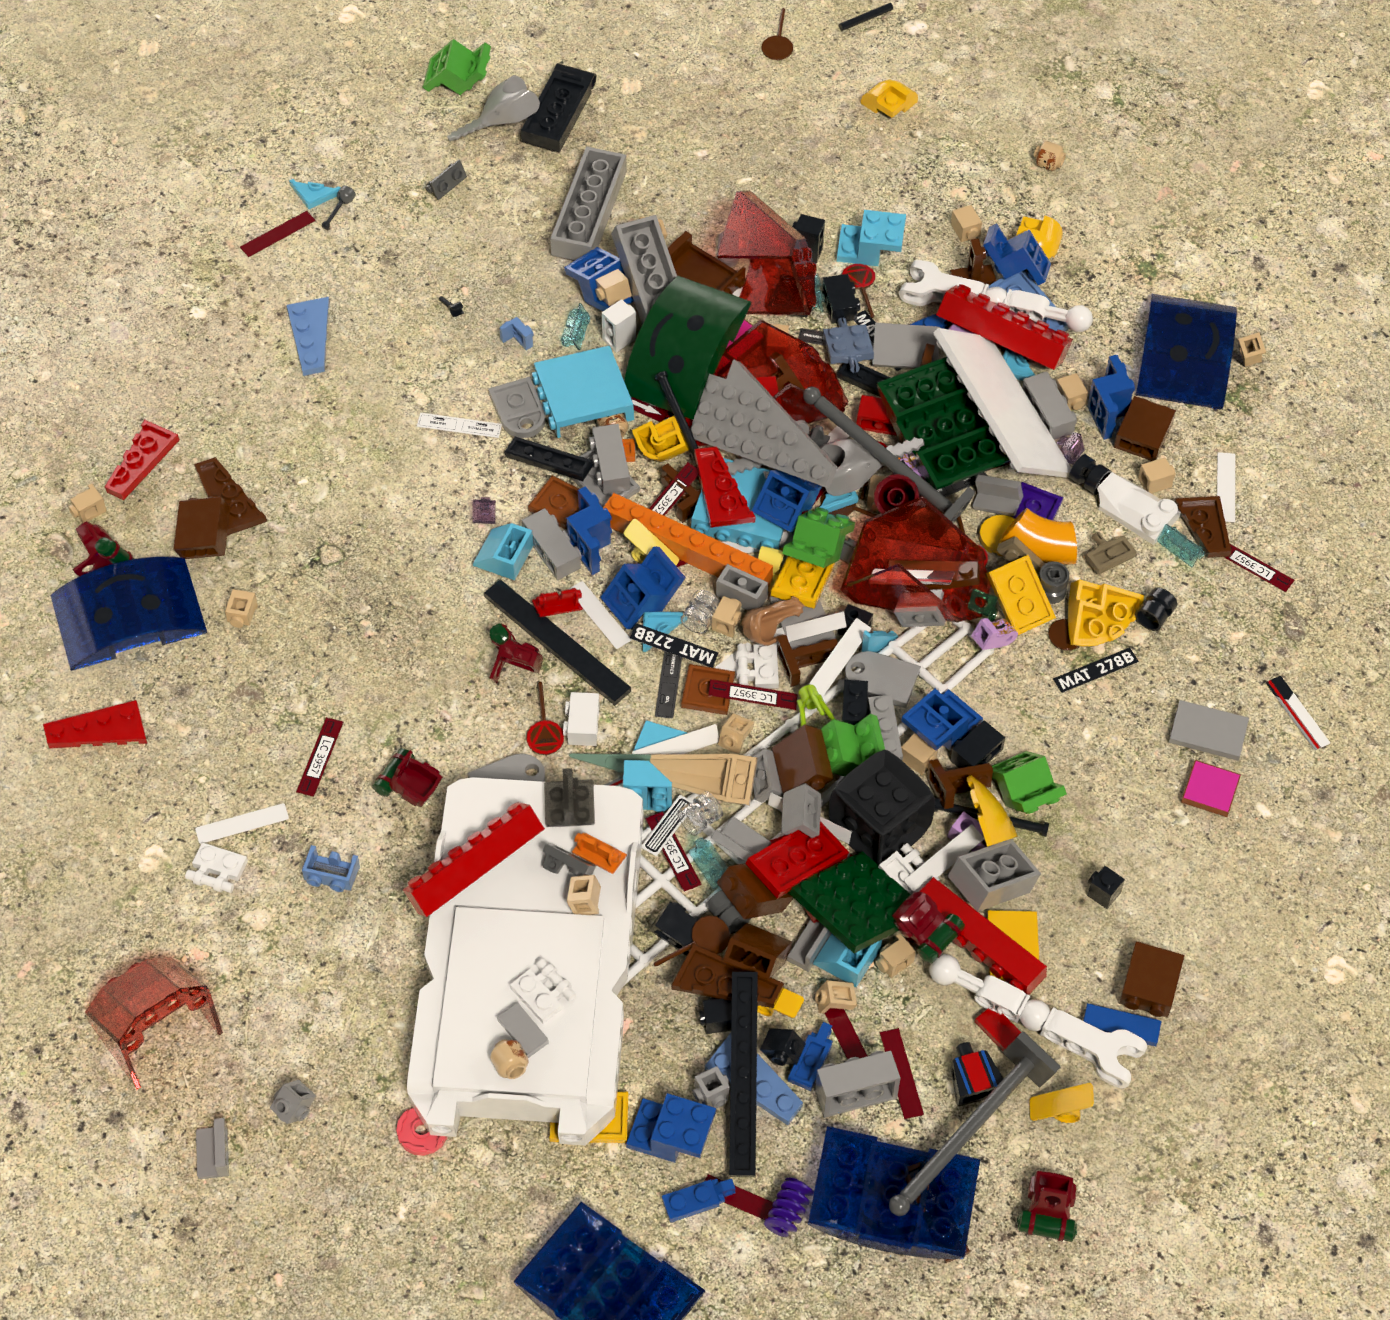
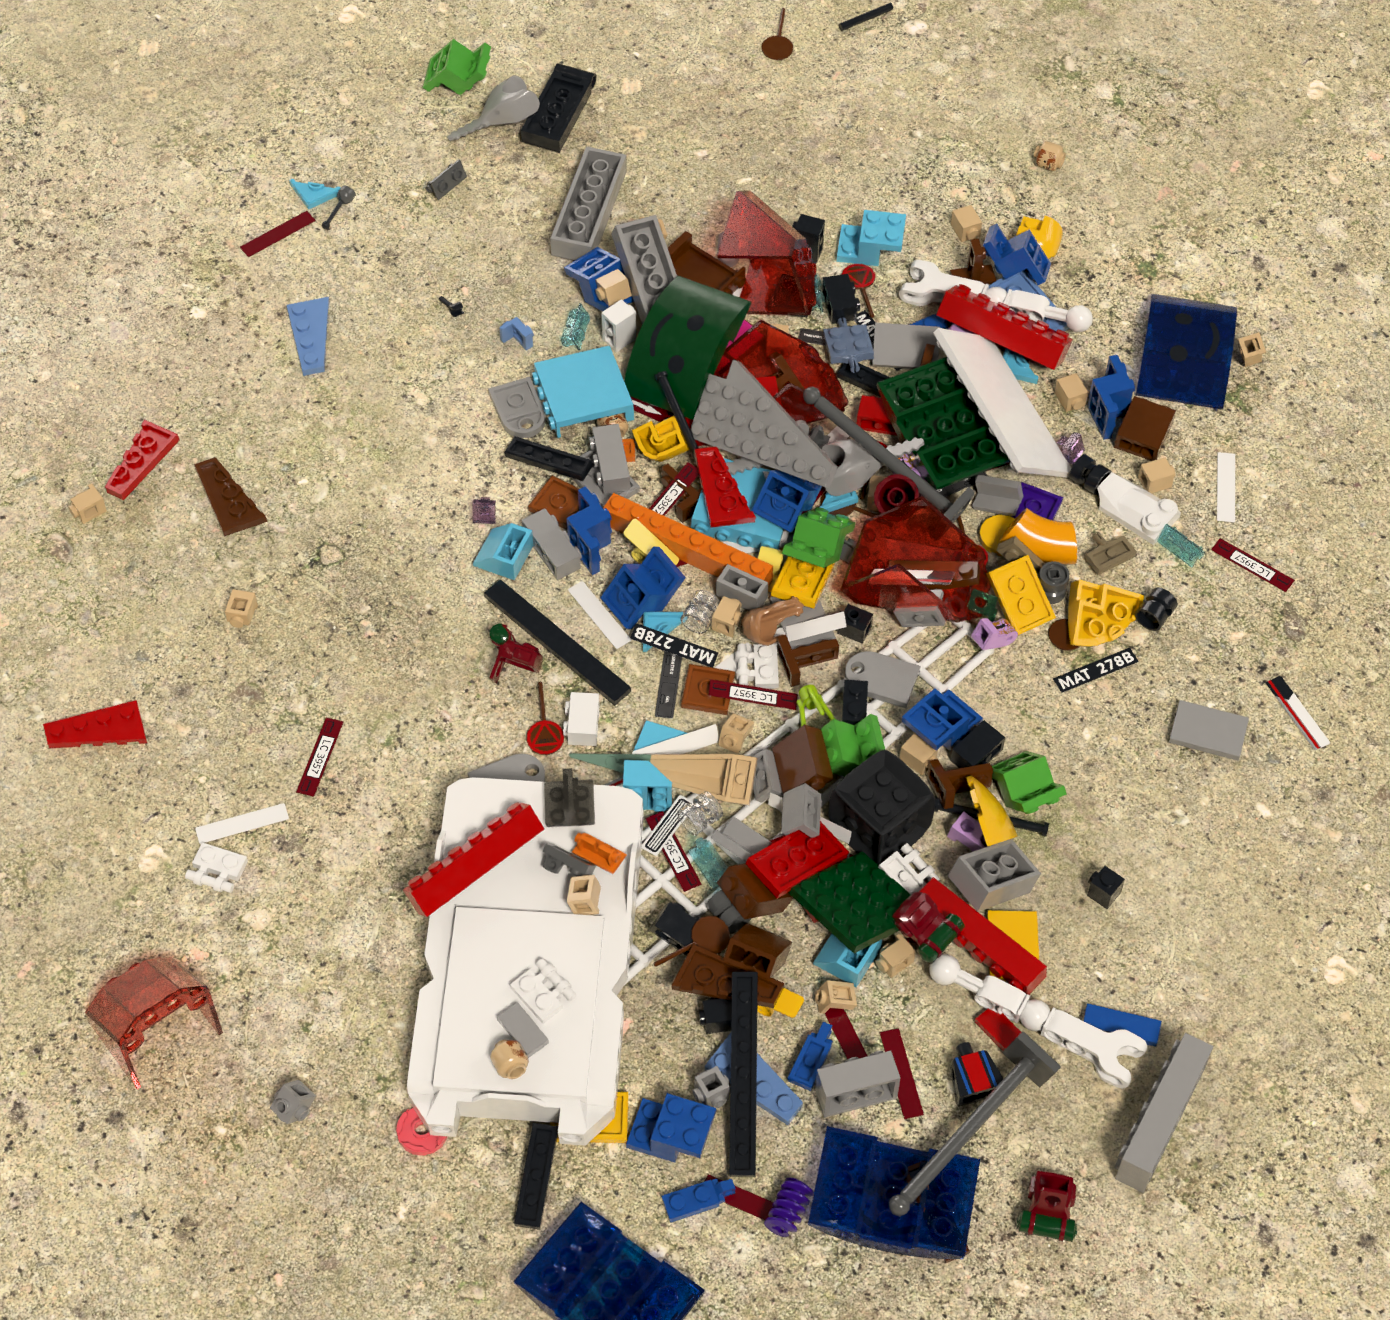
(101, 548): dark red piece -> none
(126, 609): clear blue slope -> none
(201, 527): reddish brown brick -> none
(212, 1151): light grey panel -> none
(330, 870): medium blue window -> none
(409, 778): dark red piece -> none
(459, 425): white sticker -> none
(536, 1176): none -> black tile
(554, 604): red hinge -> none
(783, 1046): black brick -> none
(809, 945): light grey panel -> none
(839, 656): white sticker -> none
(877, 640): medium azure tile -> none
(884, 709): light grey brick -> none
(889, 98): yellow brick -> none
(944, 858): white sticker -> none
(1050, 404): light grey brick -> none
(1062, 1104): yellow piece -> none
(1151, 979): reddish brown brick -> none
(1162, 1112): none -> light grey brick
(1206, 523): reddish brown wing -> none
(1211, 788): dark pink tile -> none

